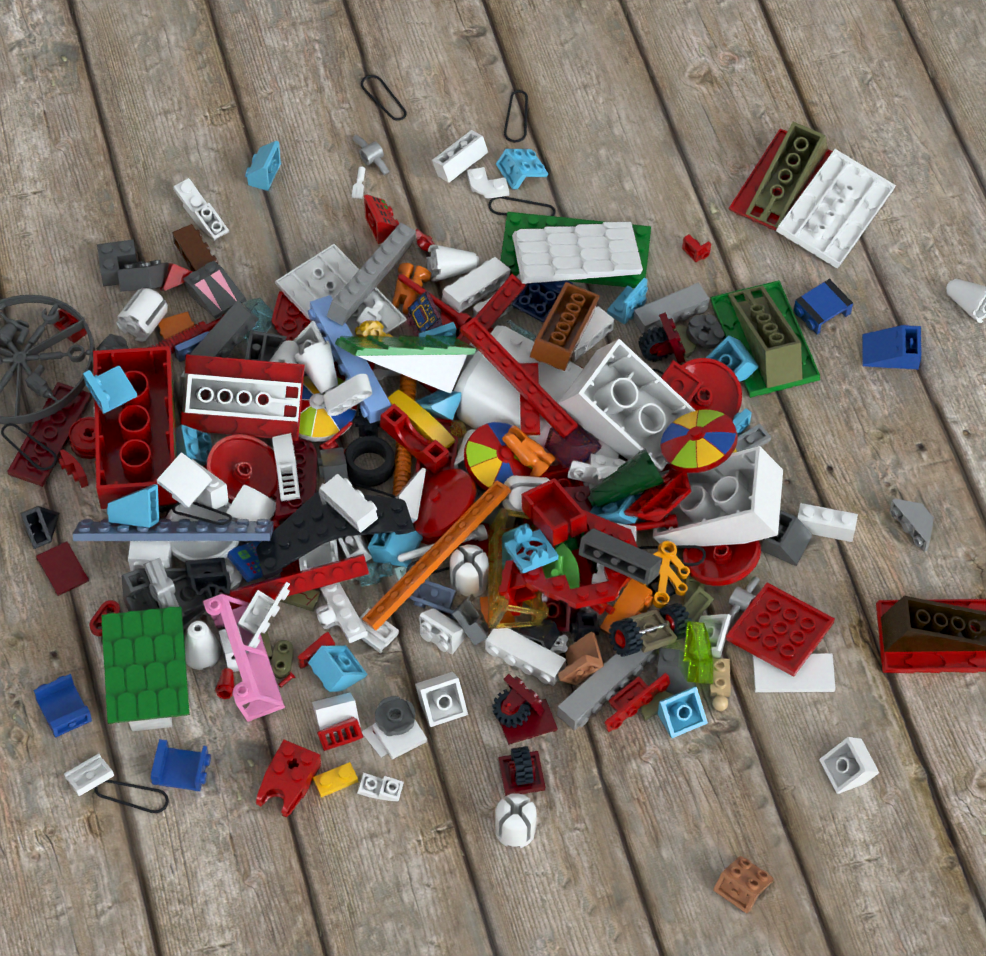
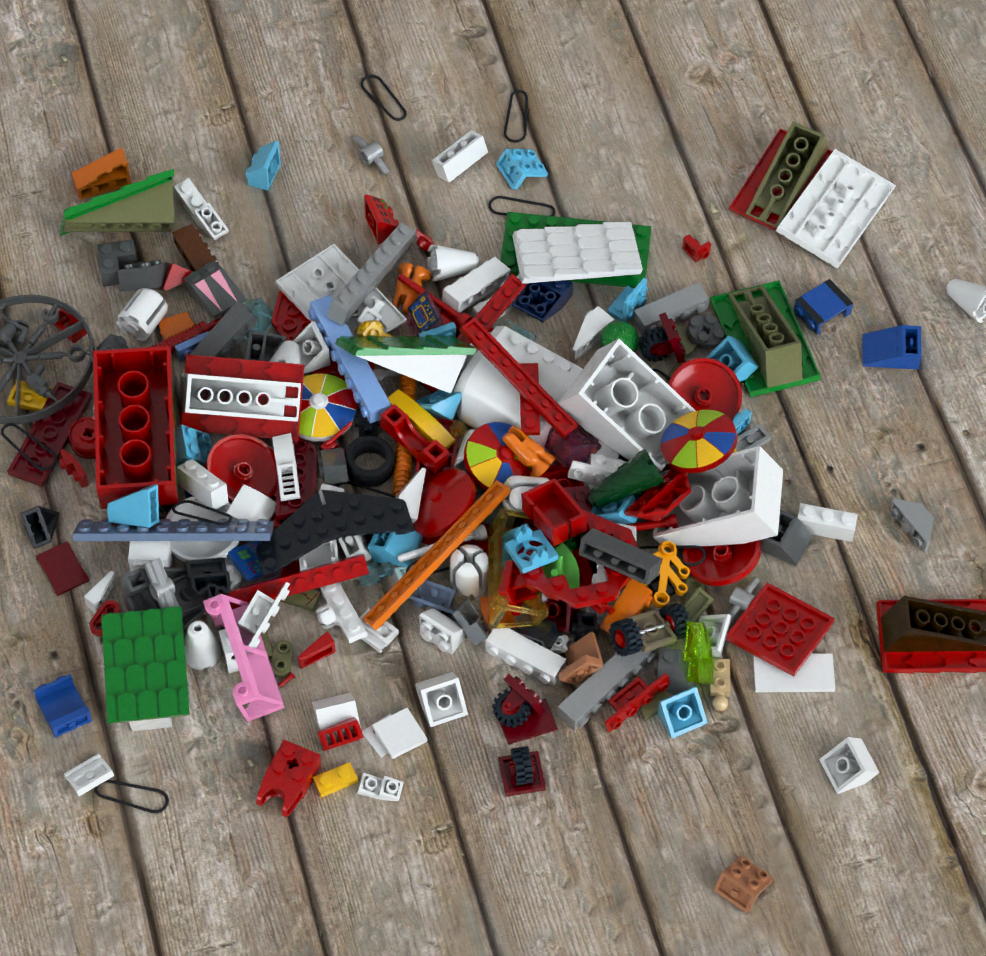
(29, 399): none -> yellow plate
(100, 592): none -> white slope
(102, 175): none -> orange wedge
(110, 388): medium azure bracket -> none
(133, 208): none -> olive piece
(179, 767): blue panel -> none
(184, 480): white slope -> none
(225, 684): red cone -> none
(319, 366): white cone -> none
(336, 667): medium azure slope -> none
(347, 394): white beam -> none
(349, 502): white brick -> none
(358, 188): white piece -> none
(395, 726): dark grey plate -> none
(489, 188): white plate -> none
(515, 820): white cylinder -> none
(564, 326): dark orange brick -> none
(605, 471): white piece -> none
(621, 331): none -> green hair
(682, 381): red tile -> none

